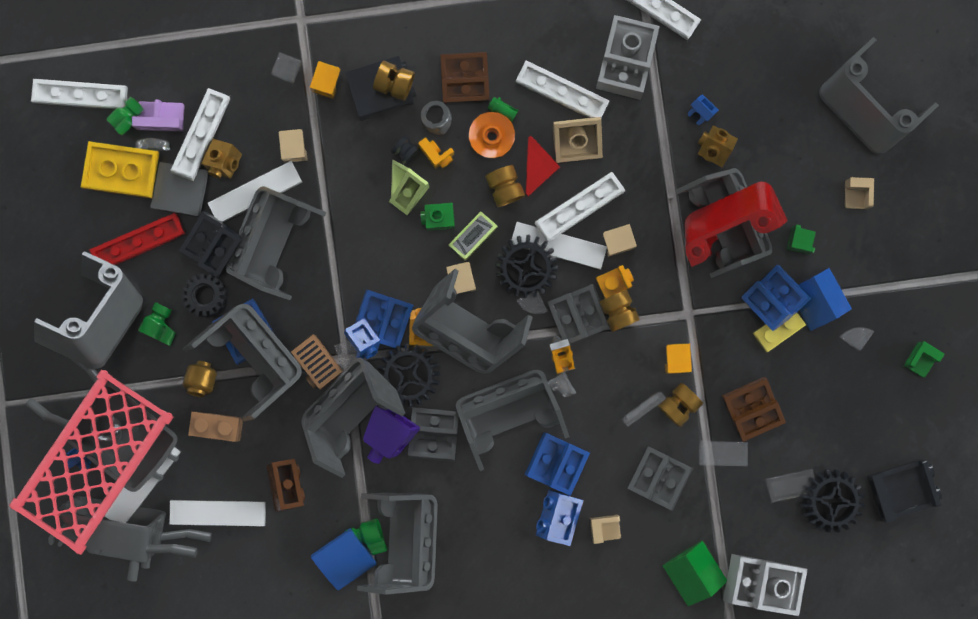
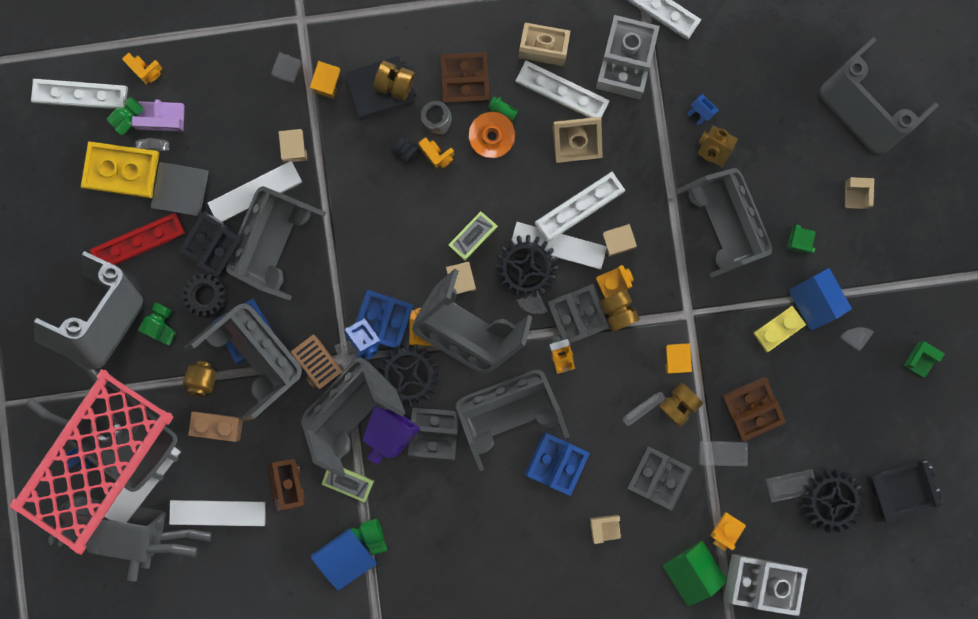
(138, 66): none -> light orange bracket
(200, 134): white tile -> none
(221, 159): pearl gold brick -> none
(351, 484): none -> slope
(406, 187): yellowish green slope -> none
(410, 543): dark grey windscreen -> none
(438, 216): green brick -> none
(505, 187): pearl gold wheel -> none
(539, 166): red tile -> none
(544, 44): none -> tan slope
(559, 518): bracket -> none
(563, 385): clear tile -> none
(727, 532): none -> light orange bracket
(752, 203): red windscreen -> none
(776, 298): blue slope -> none

